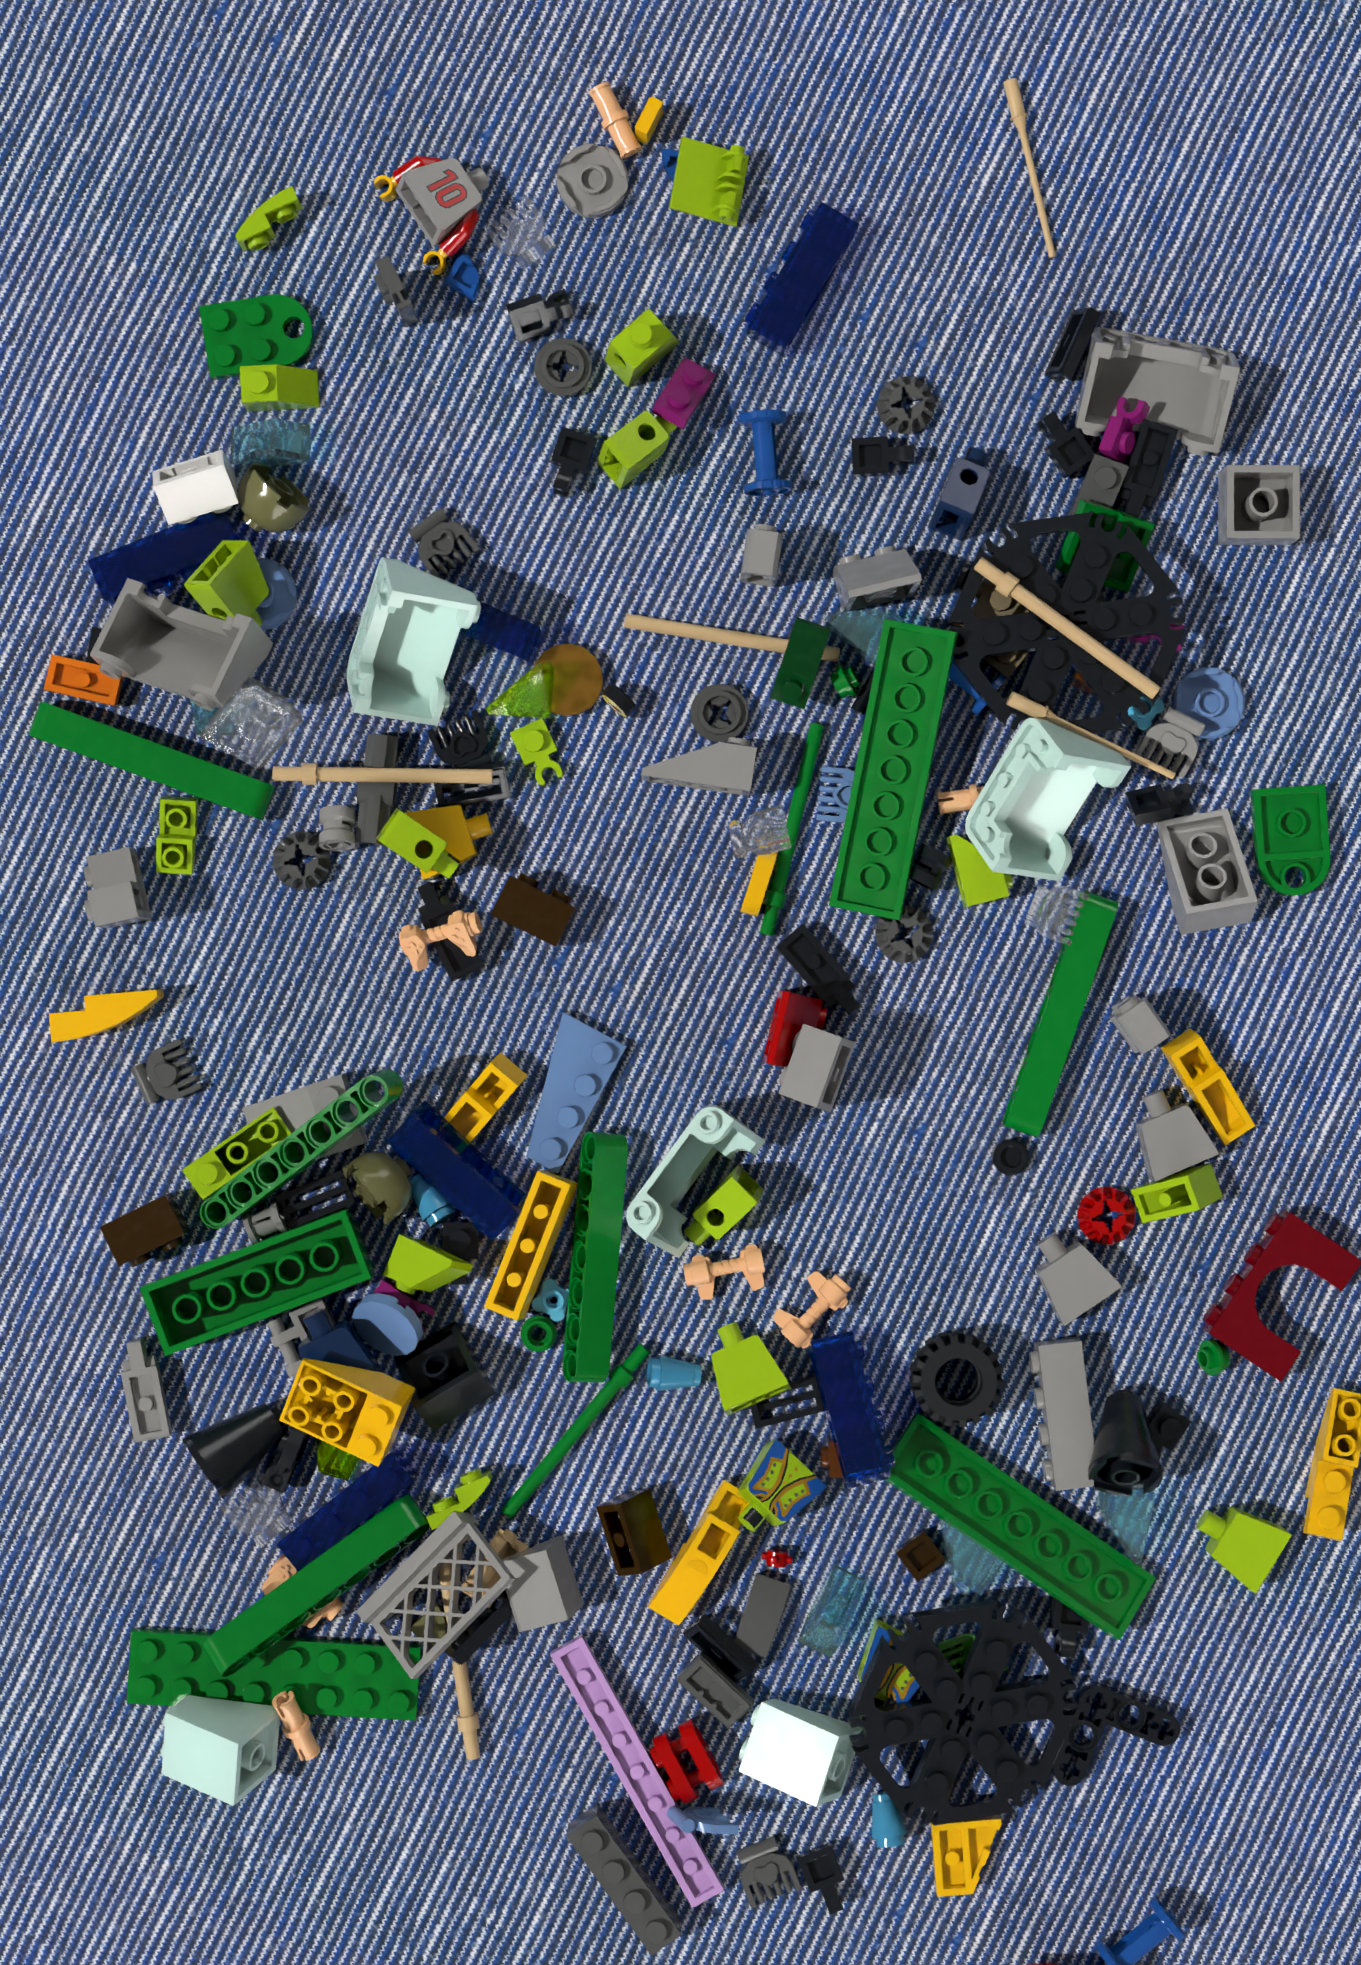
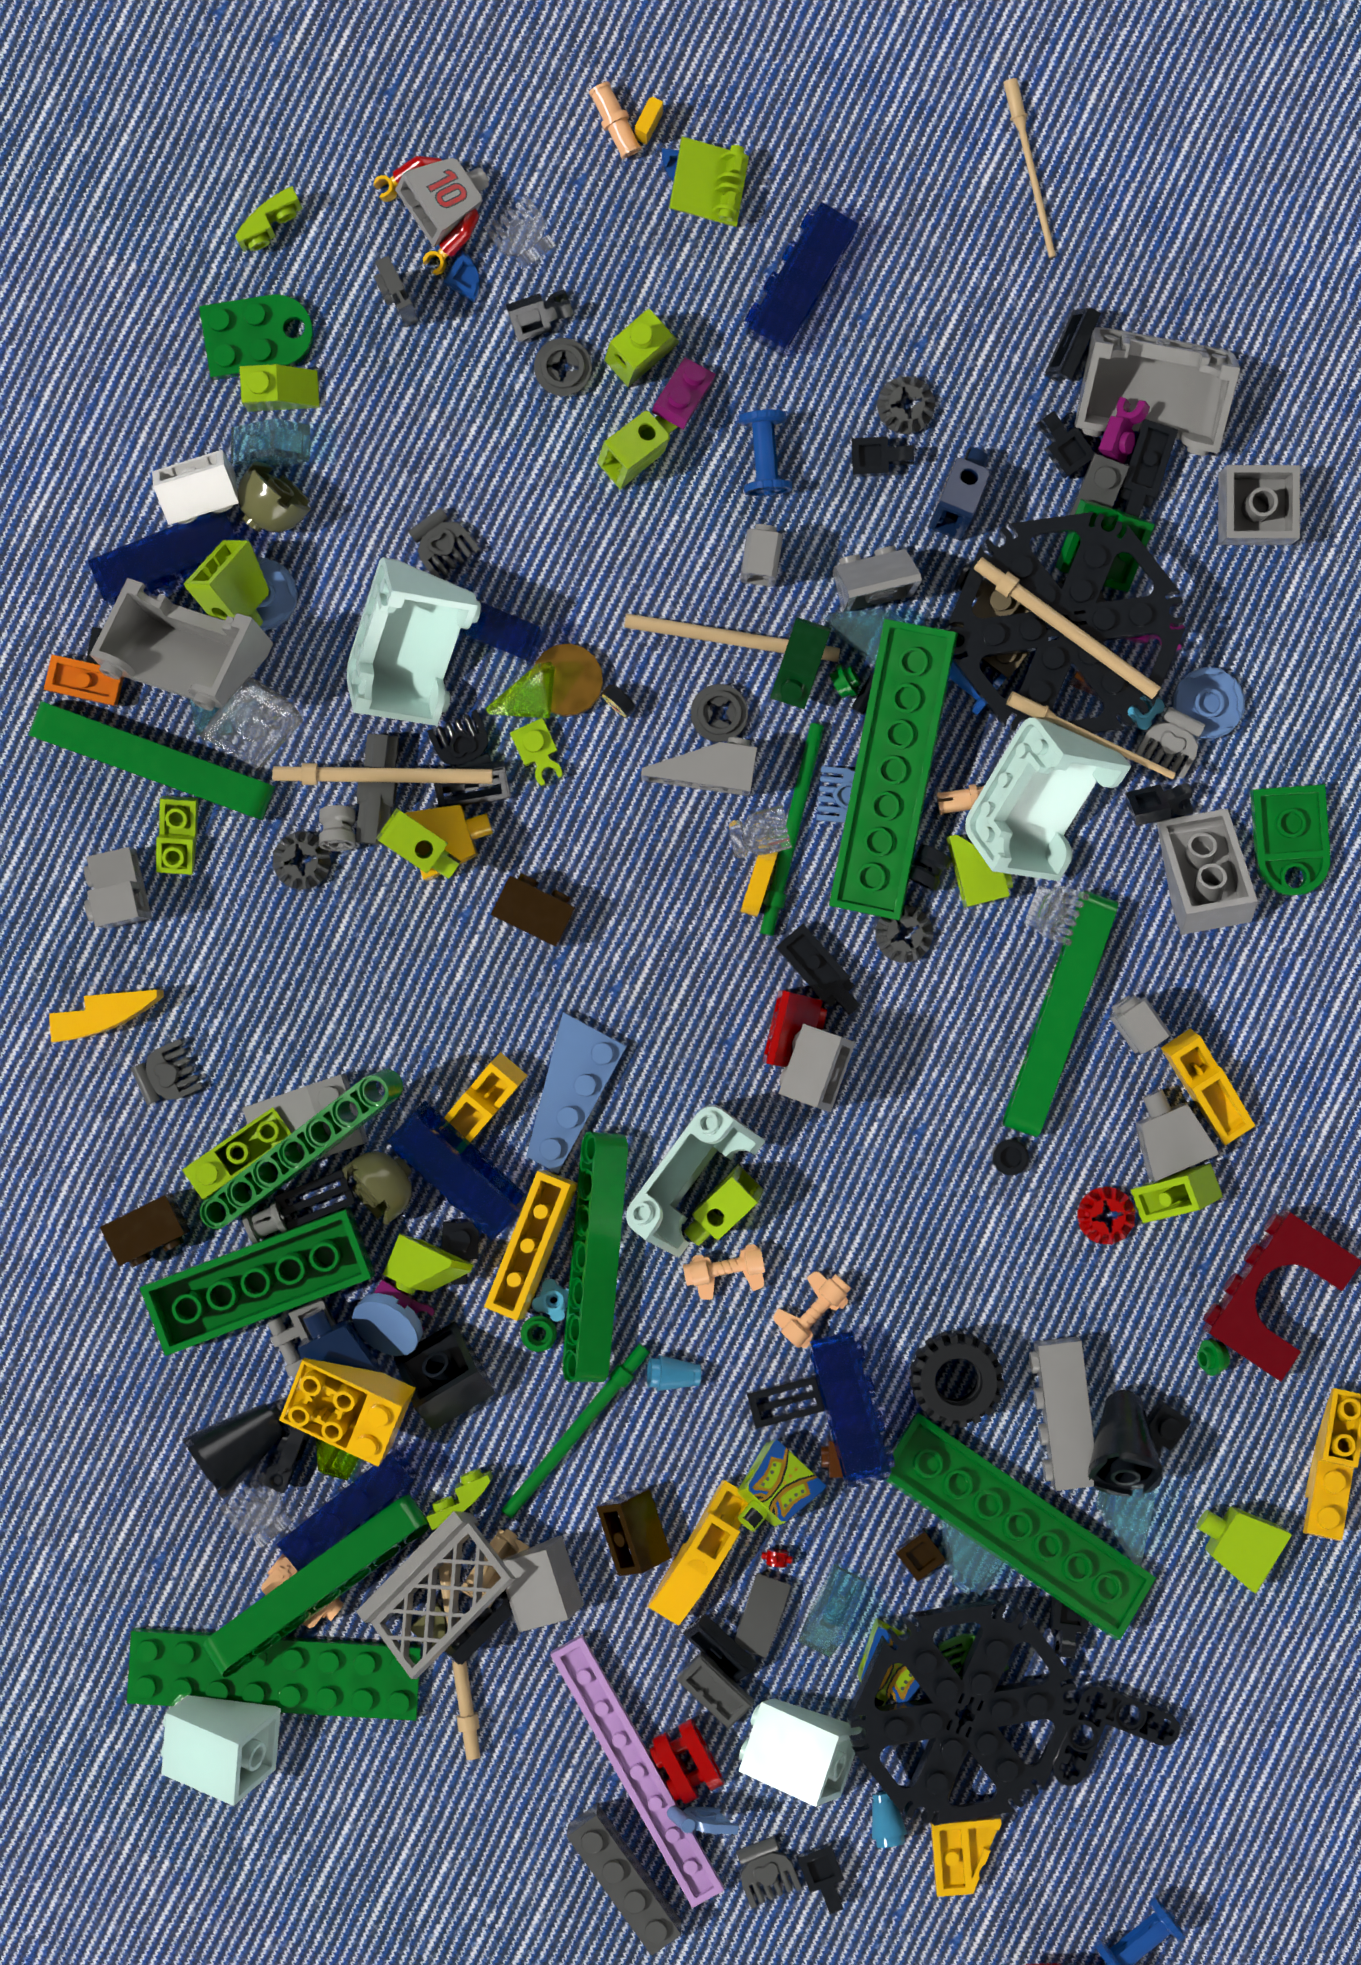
(145, 1394): light grey hinge -> none
(296, 1725): light nougat pin -> none
(430, 1202): dark azure cone -> none
(436, 913): black hinge -> none
(459, 930): light nougat piece -> none
(572, 455): black plate -> none
(592, 180): light grey tile -> none
(745, 1370): lime torso -> none
(1072, 1278): light grey torso -> none

